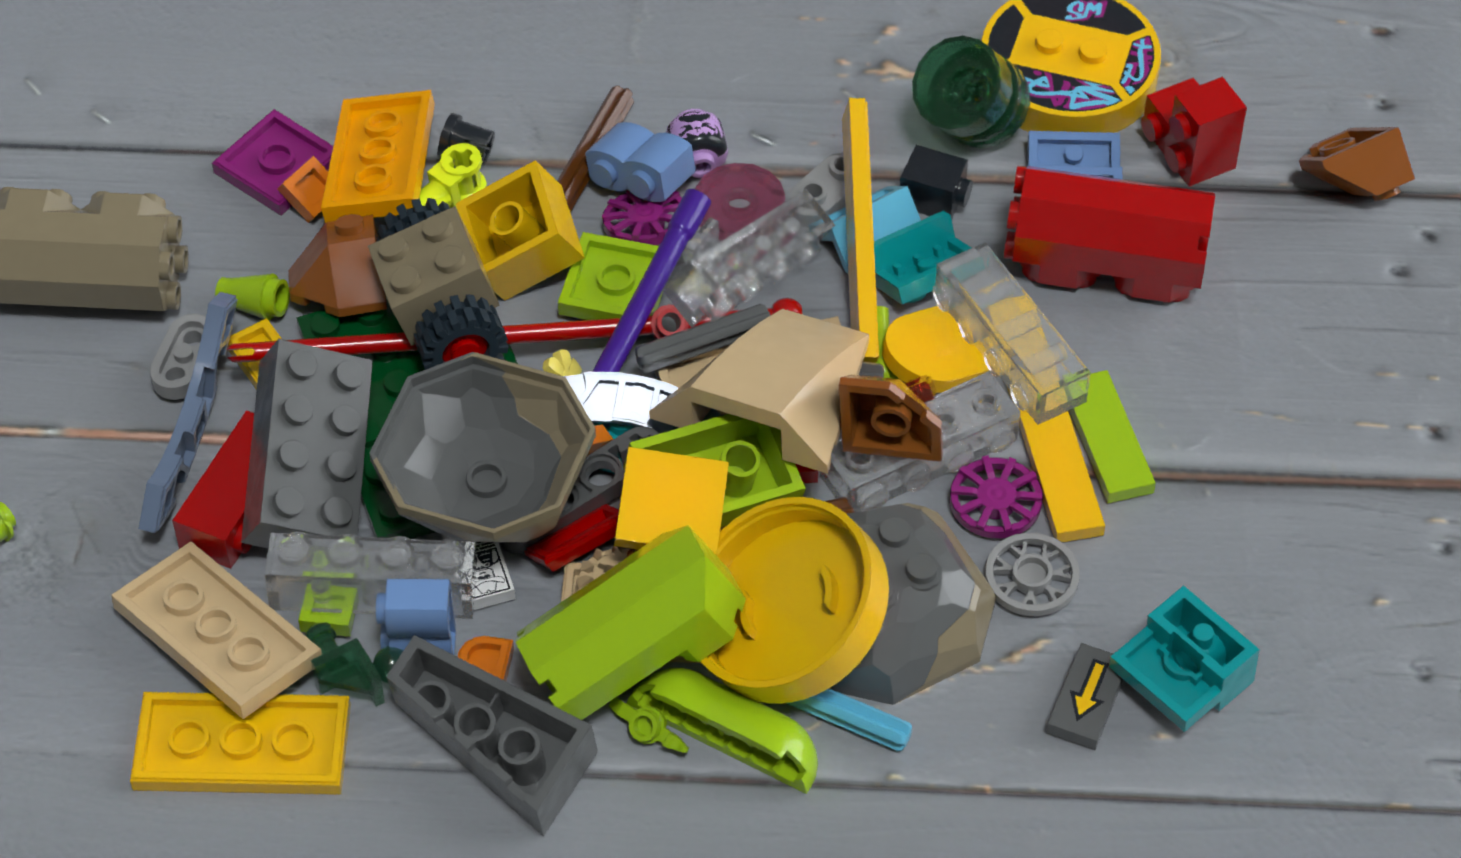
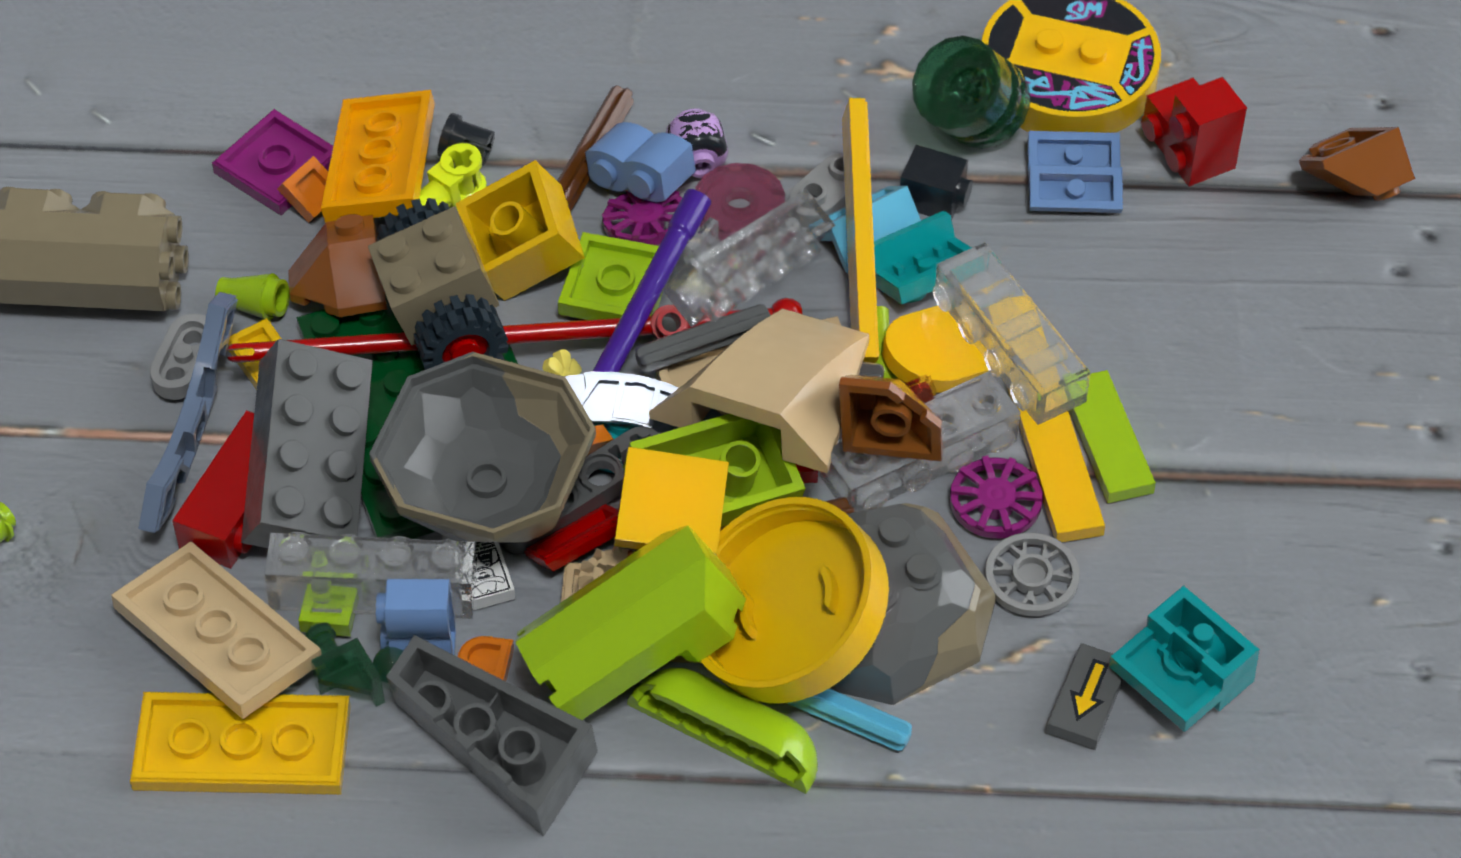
(648, 725): lime piece -> none
(1093, 225): red brick -> none

